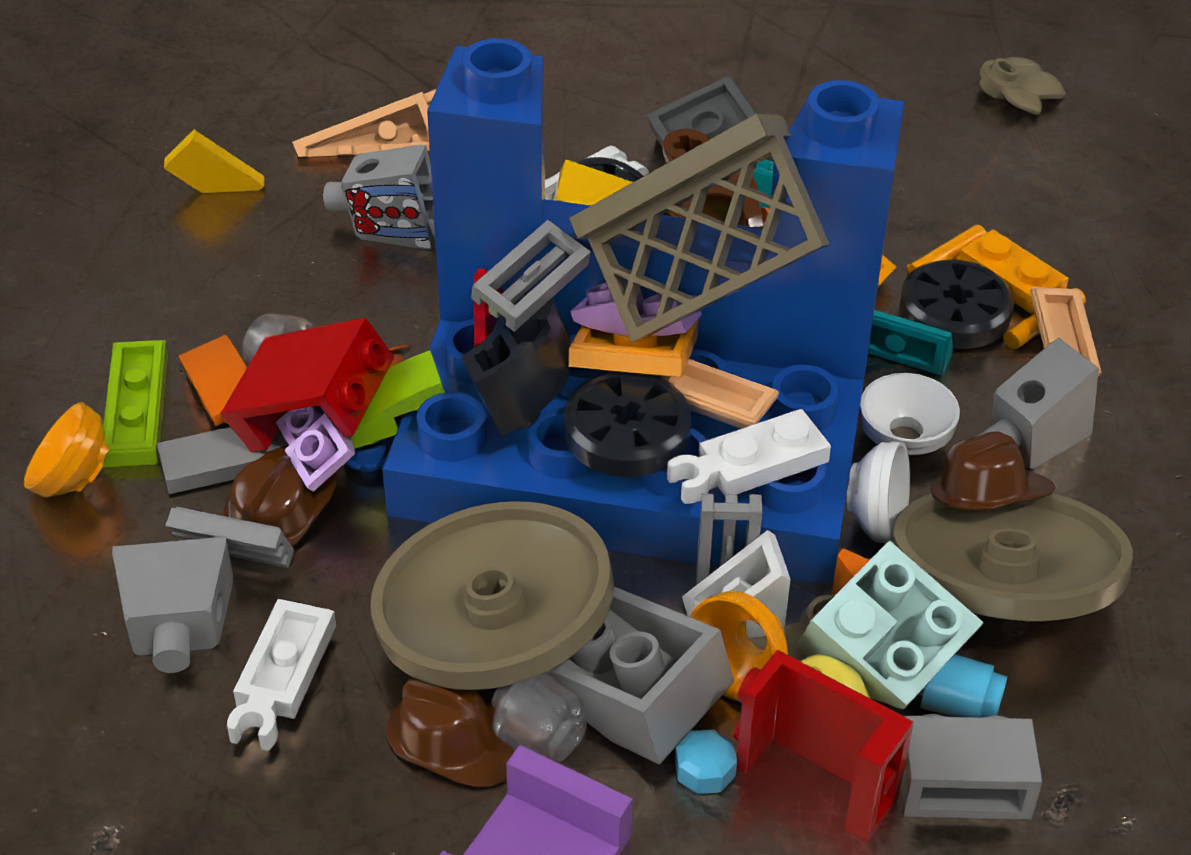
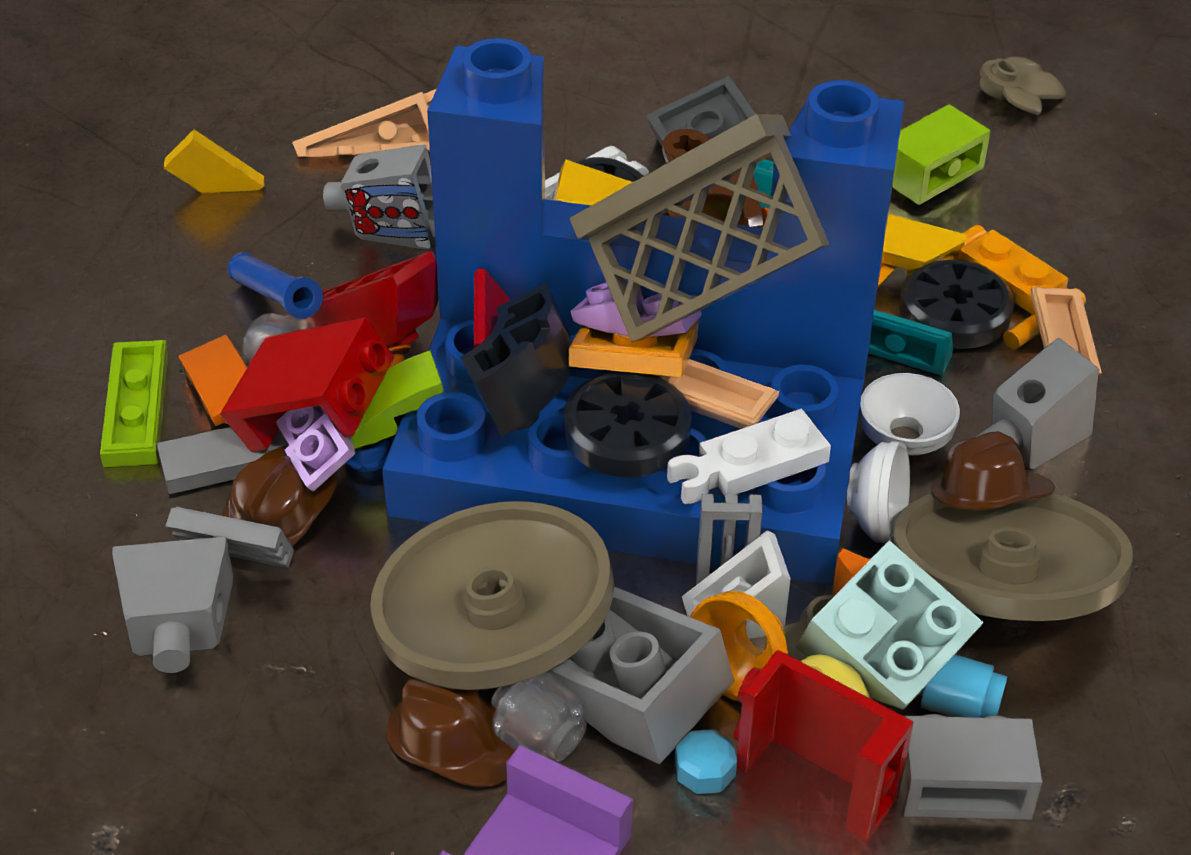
(68, 454): light orange piece -> none
(280, 669): white plate -> none
(299, 296): none -> blue pin
(391, 299): none -> red wedge
(503, 304): light grey tile -> none
(916, 244): none -> yellow tile
(939, 153): none -> lime brick

